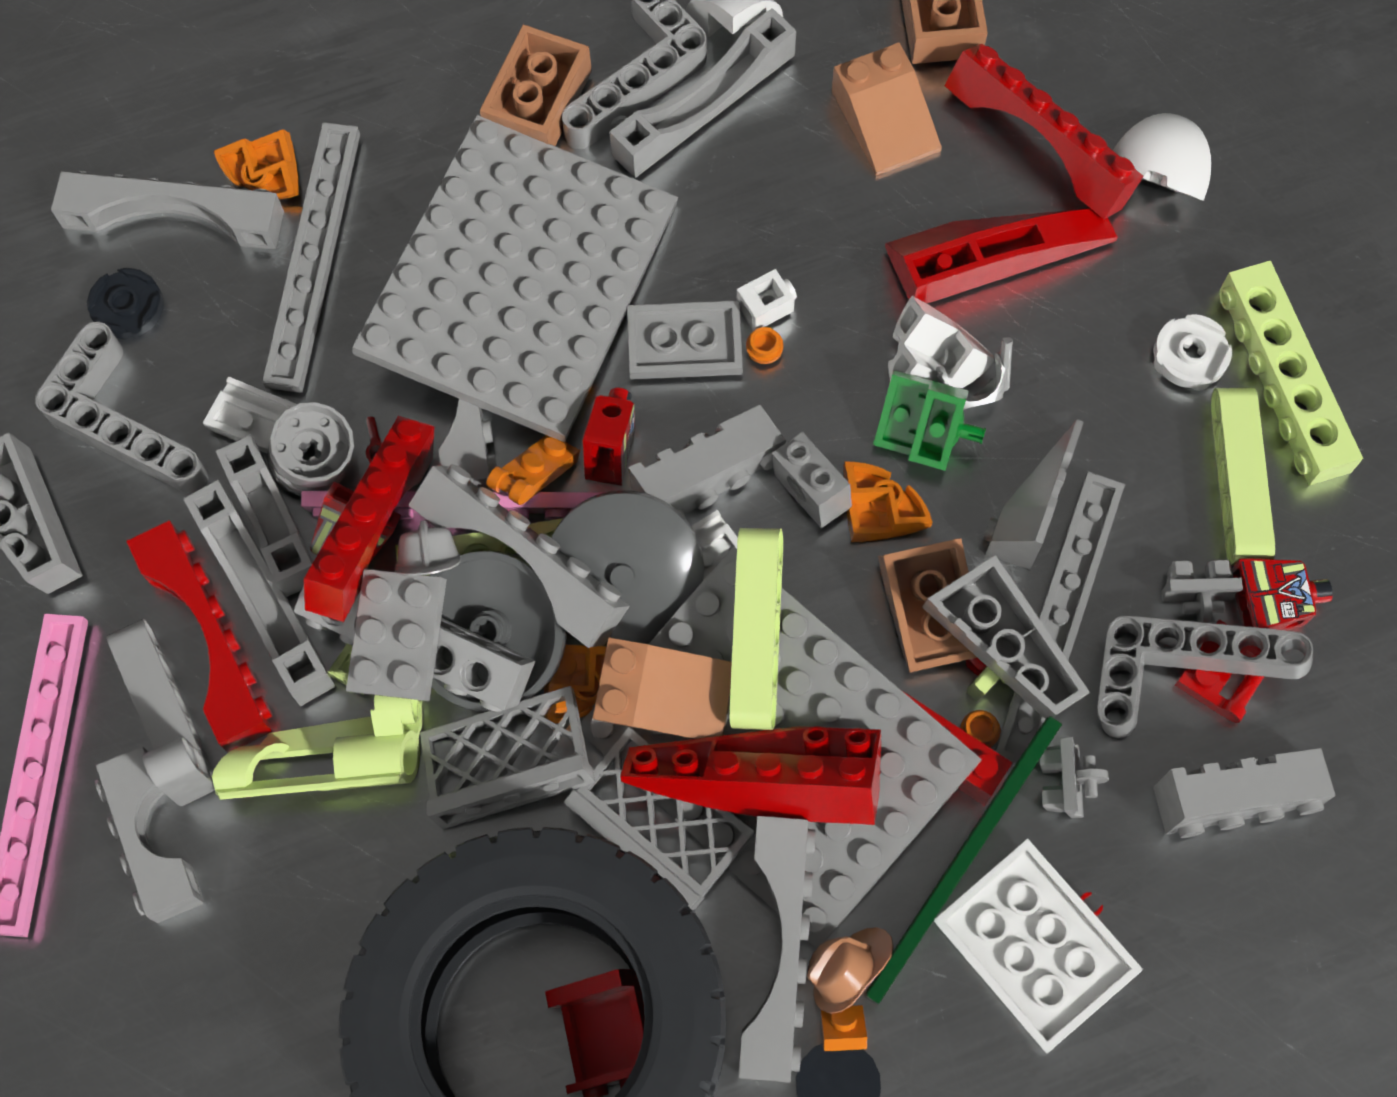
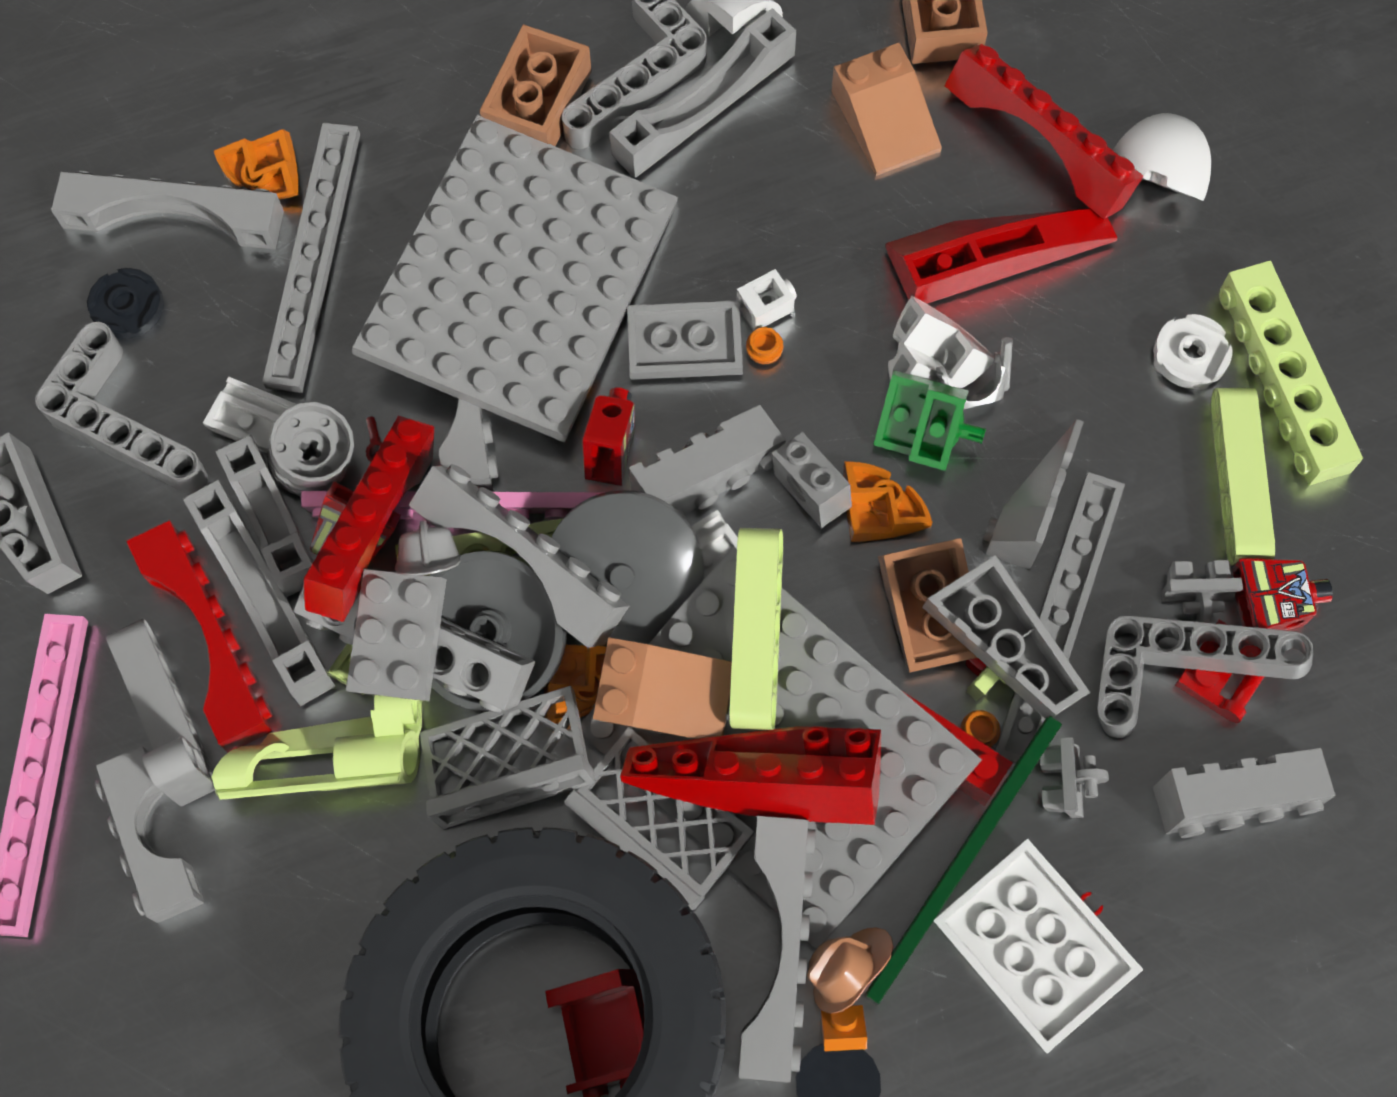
(533, 469): orange plate -> none

